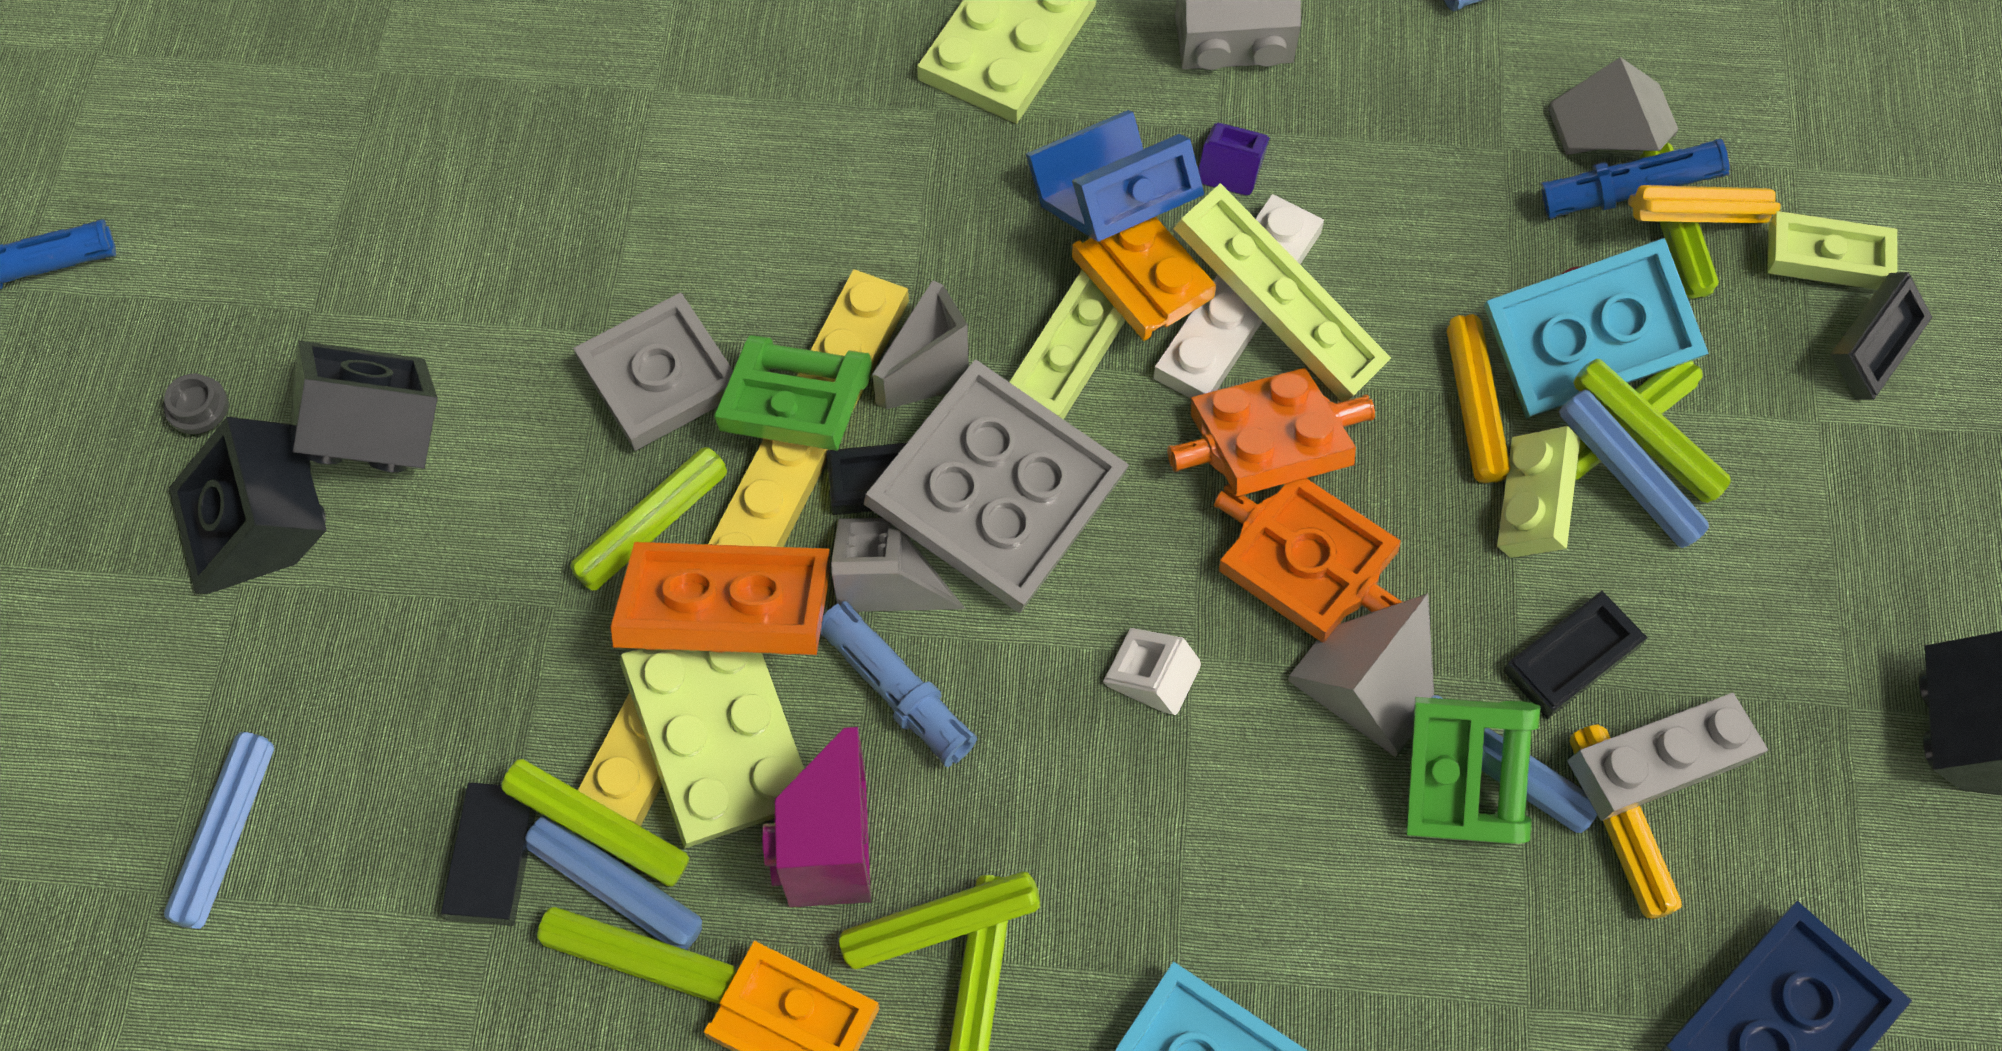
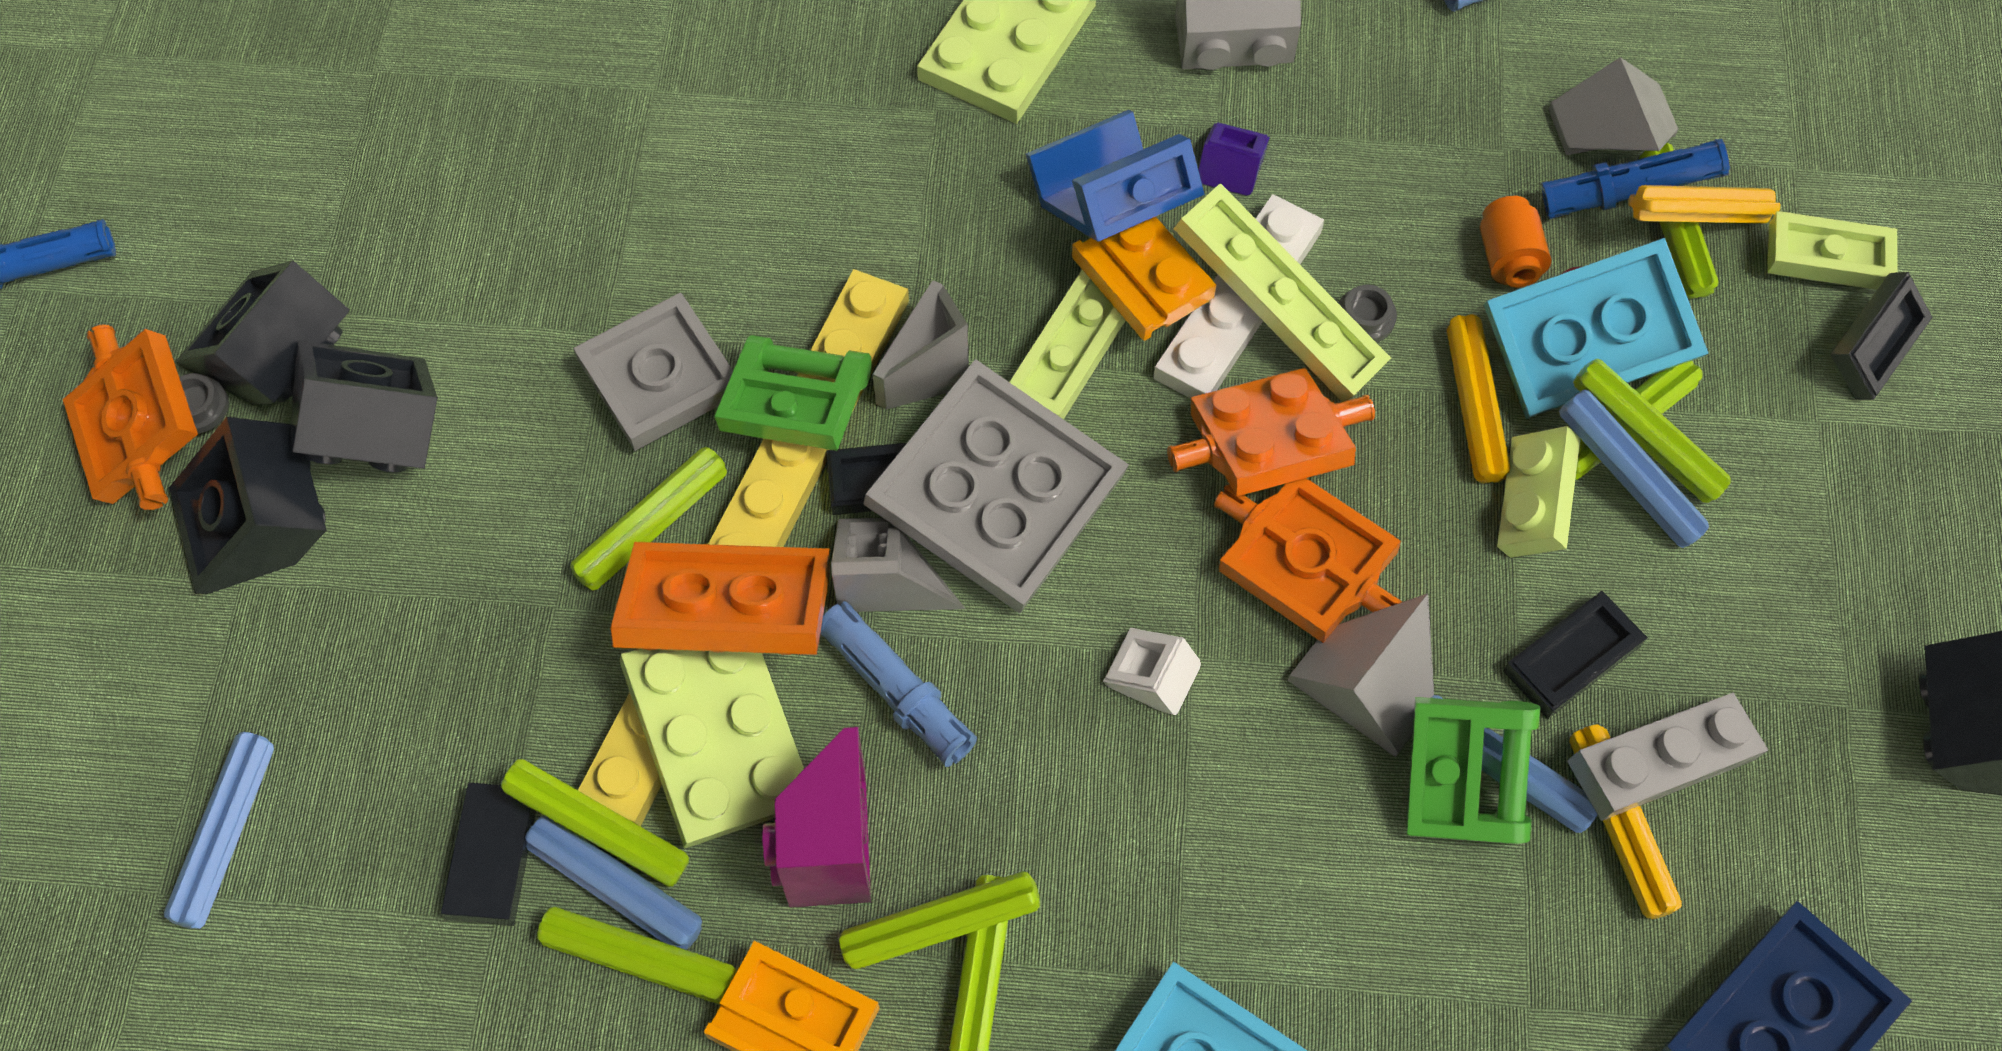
(129, 416): none -> orange plate
(257, 332): none -> black slope
(1371, 310): none -> dark grey plate
(1514, 242): none -> orange brick

